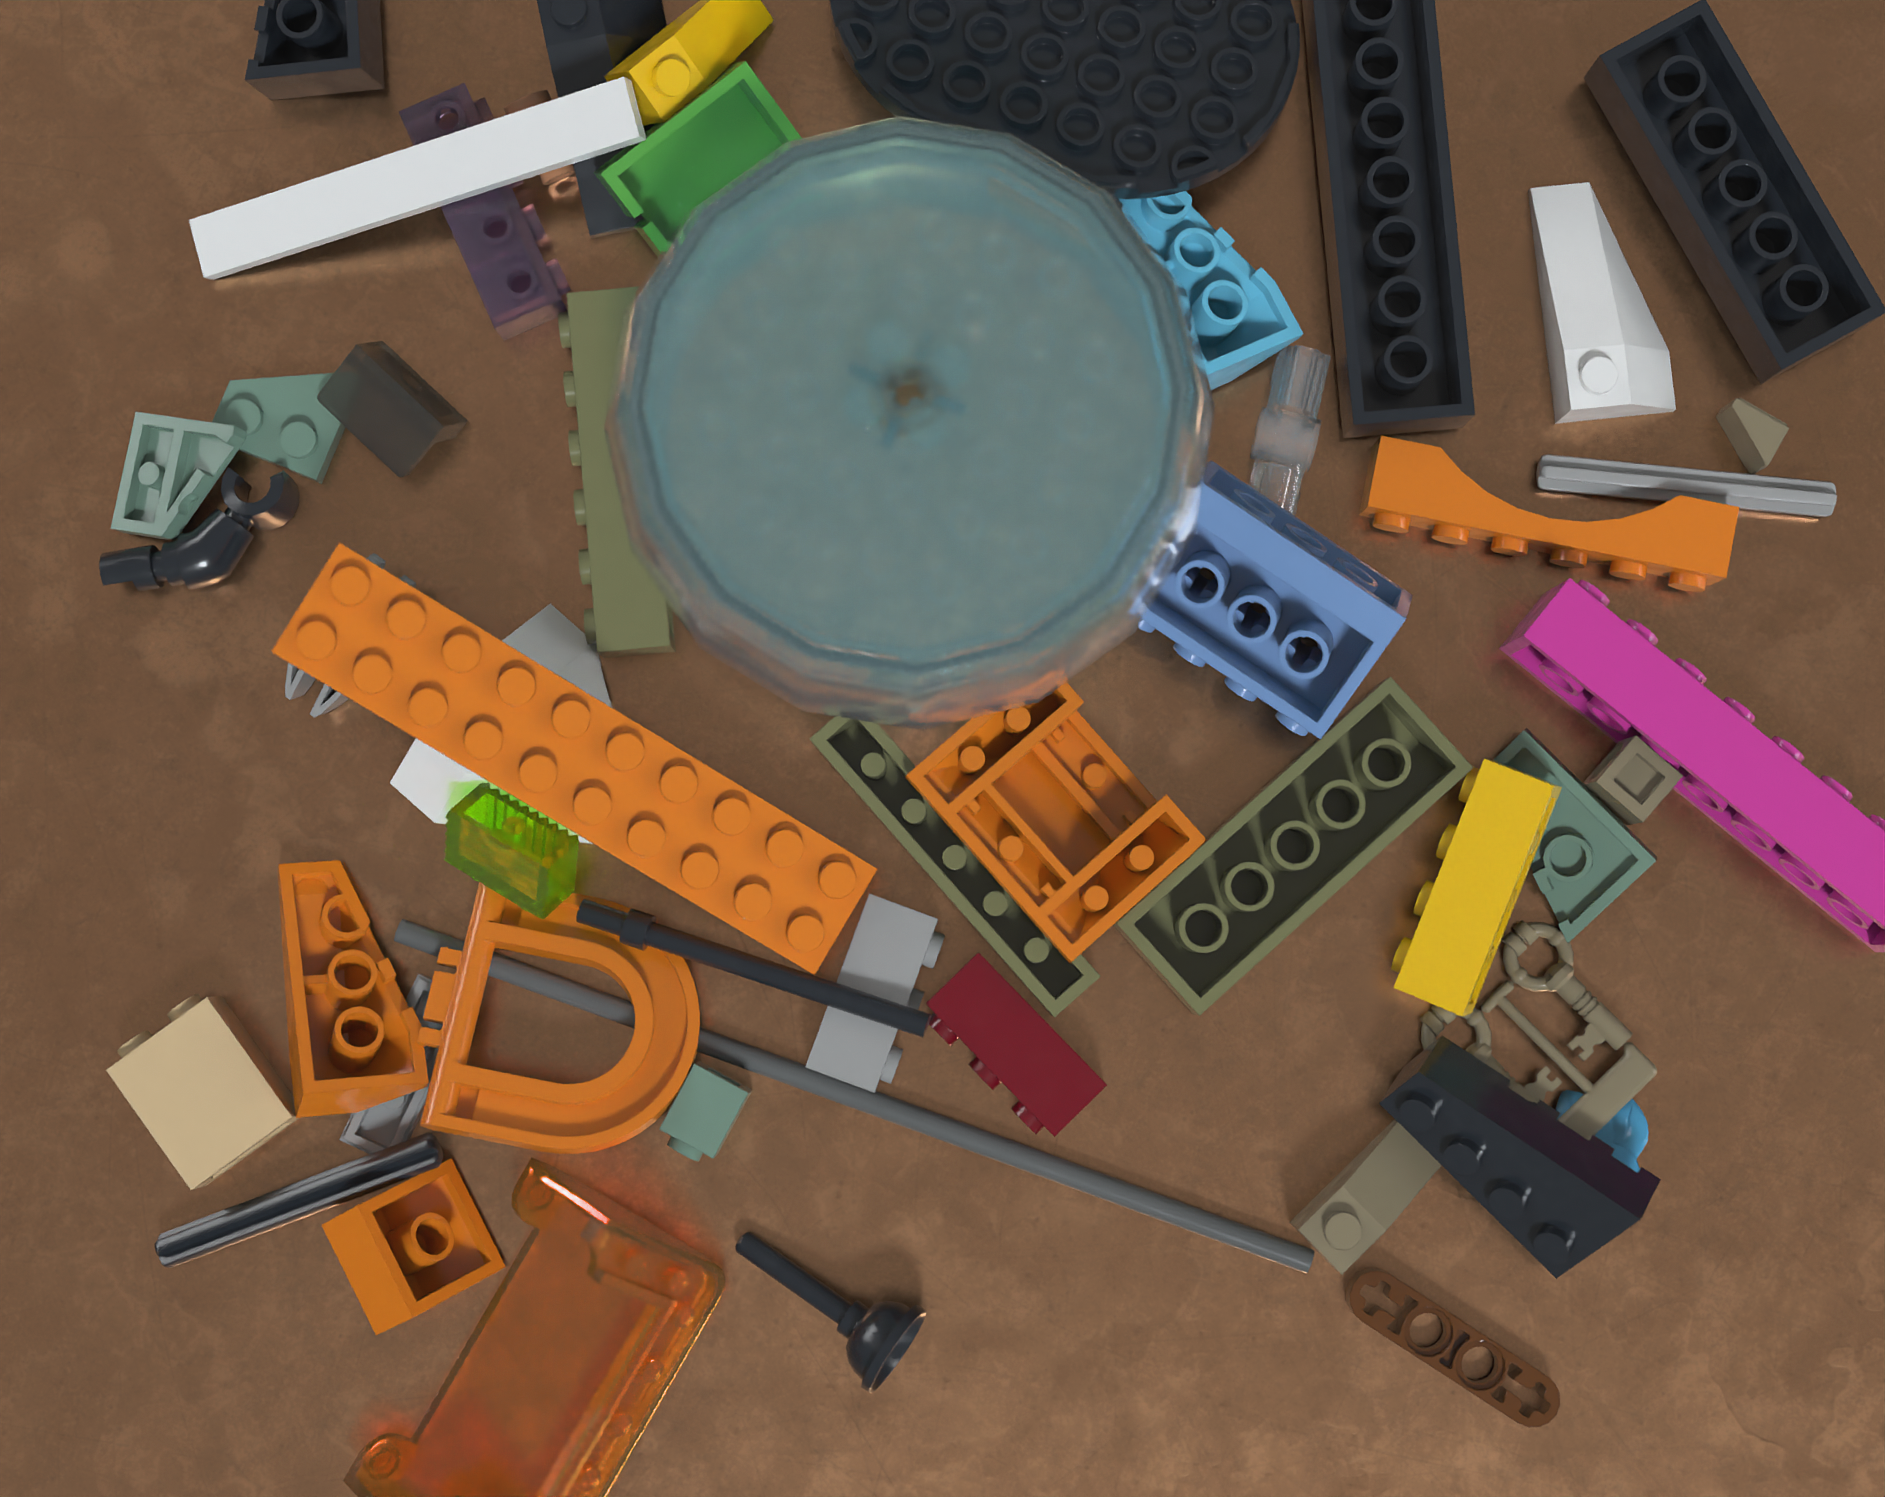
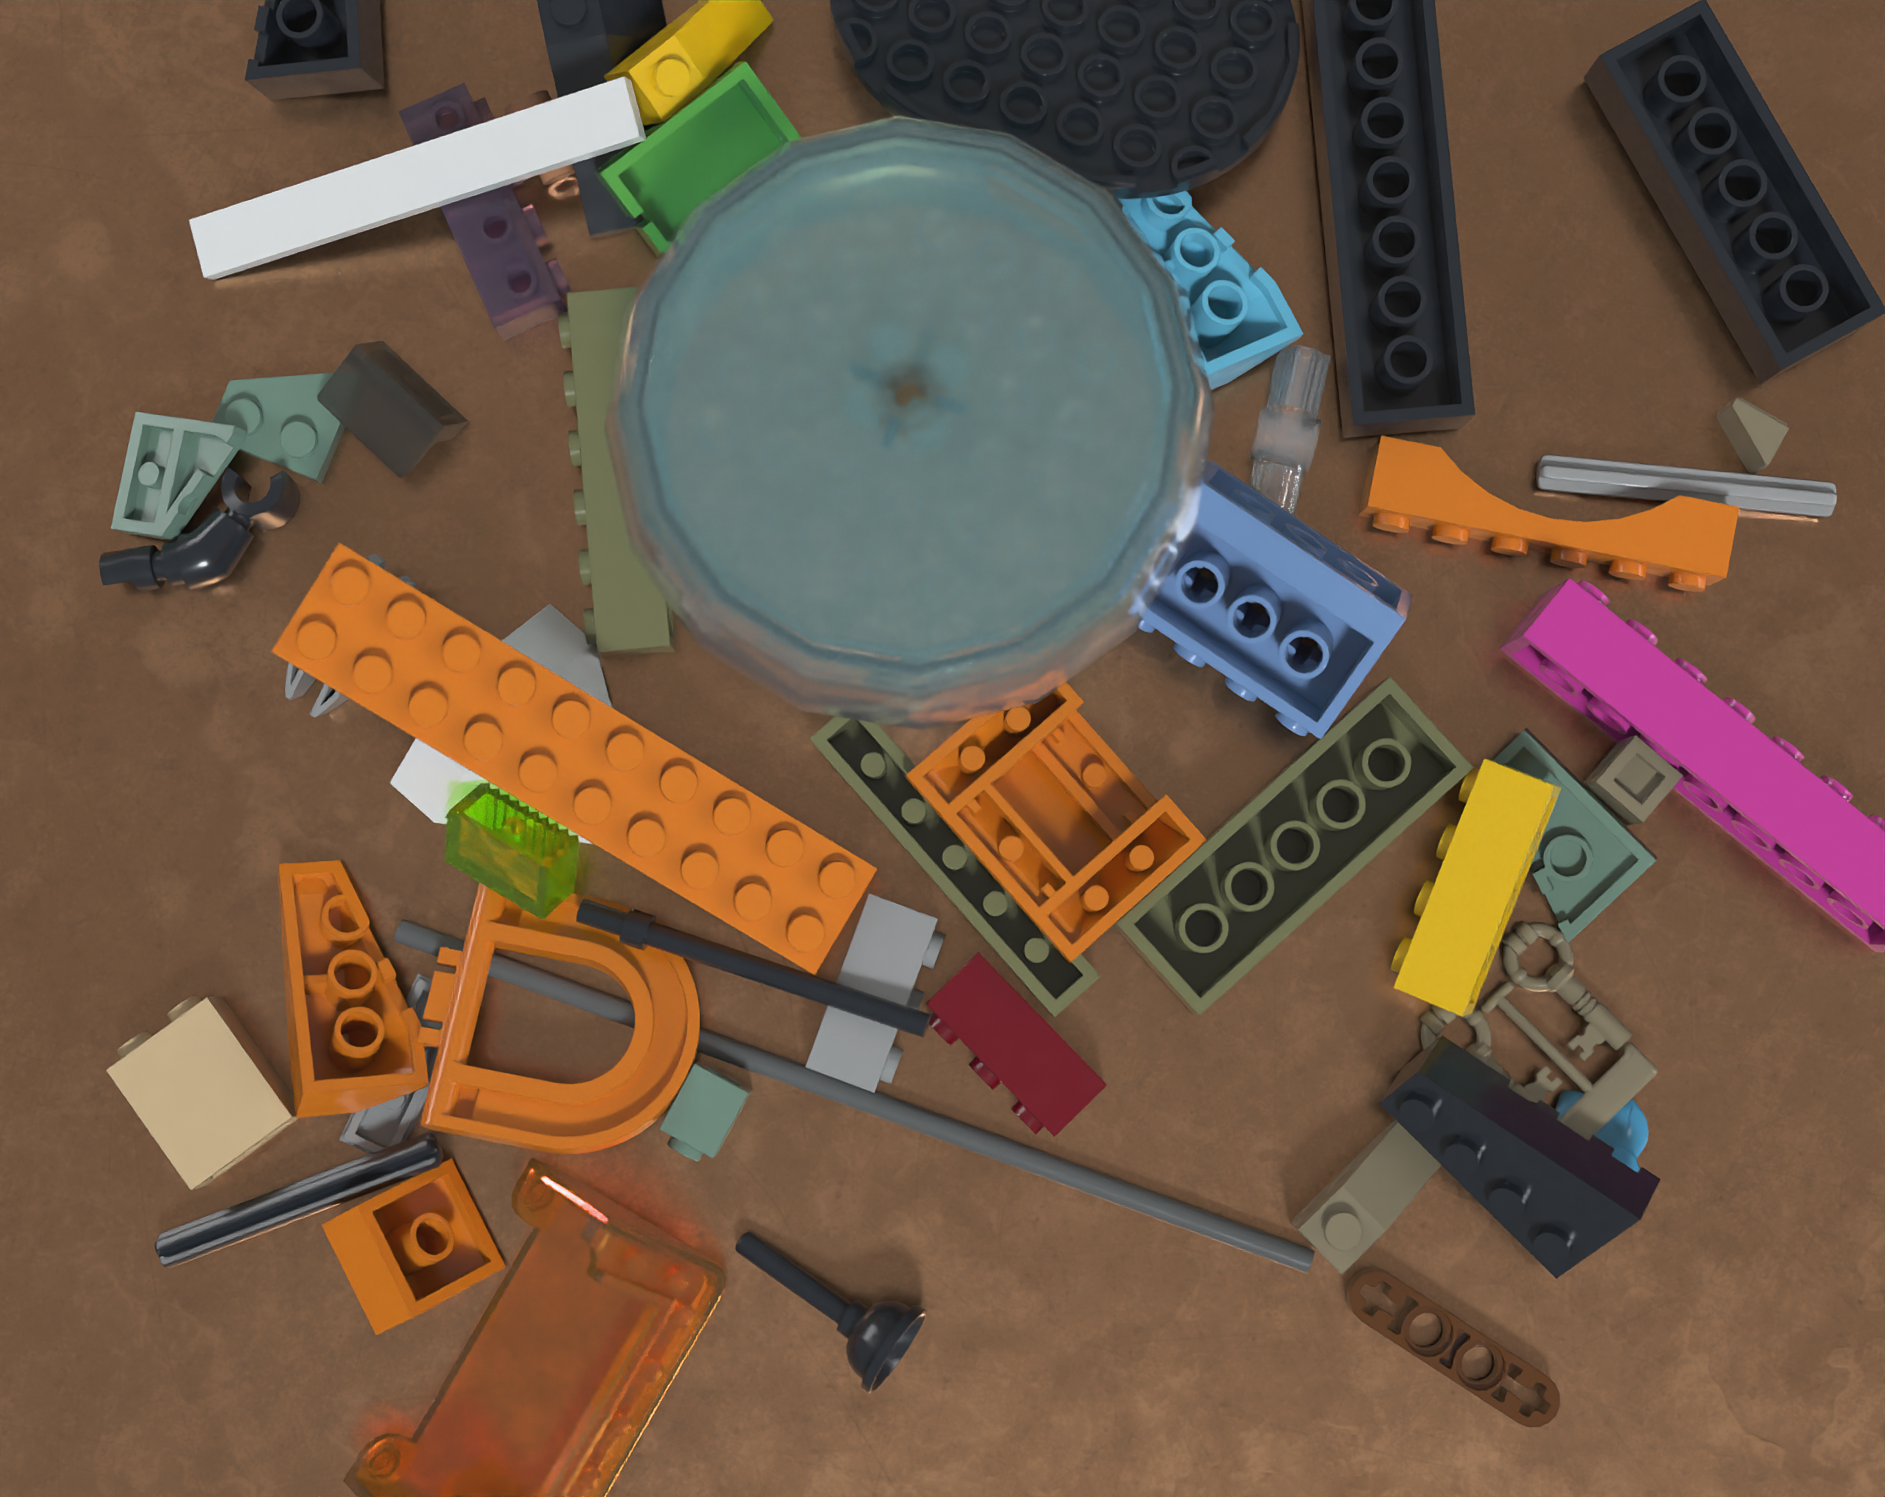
(1596, 323): white wedge -> none

